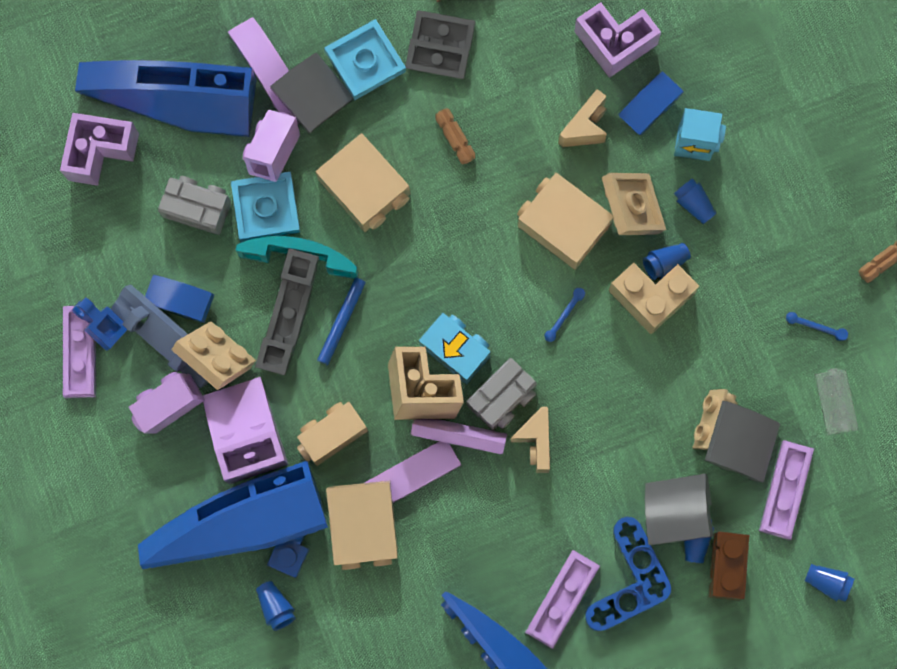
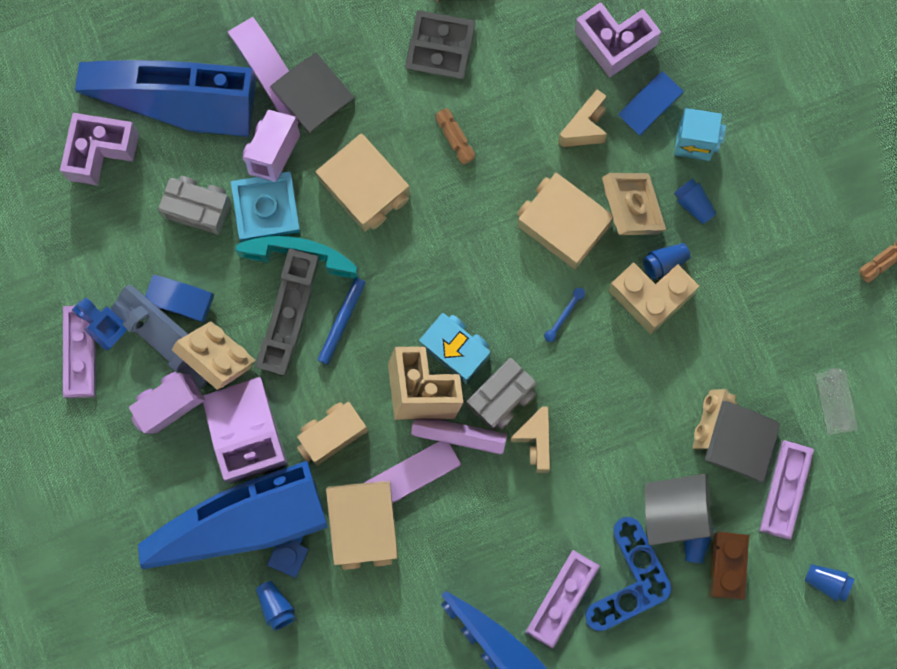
(365, 59): medium azure plate -> none
(840, 334): blue hinge -> none

